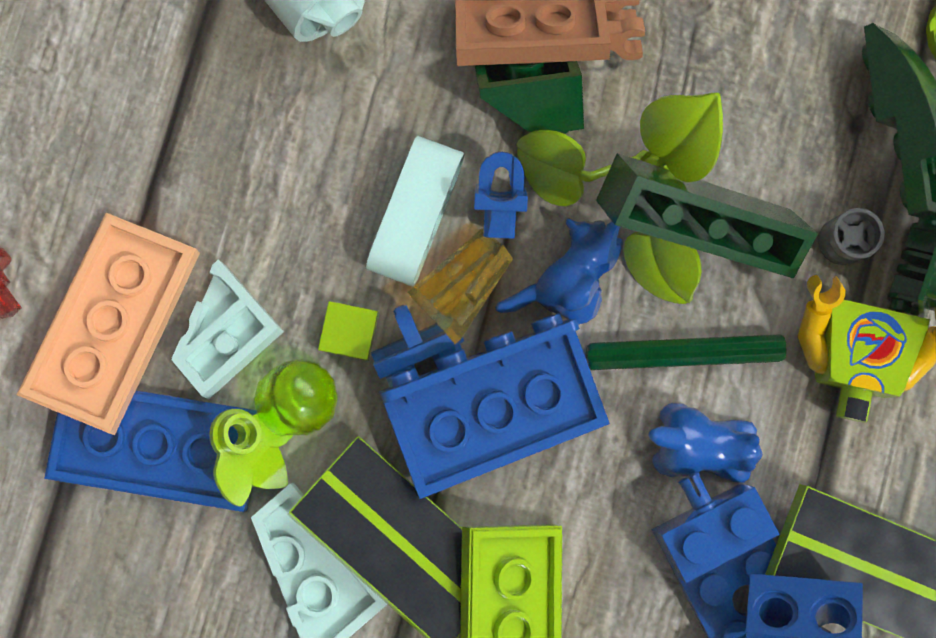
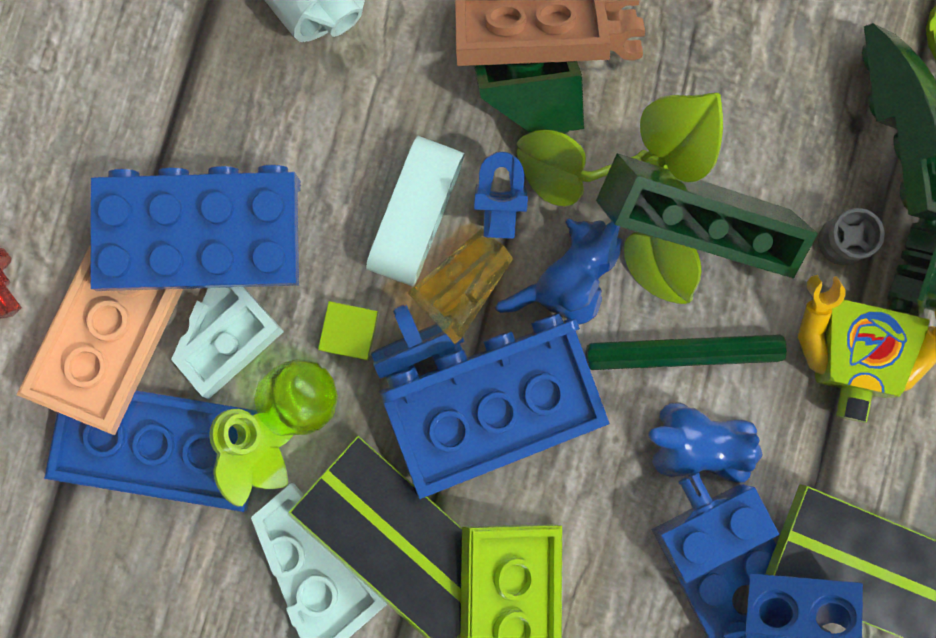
(194, 229): none -> blue bracket

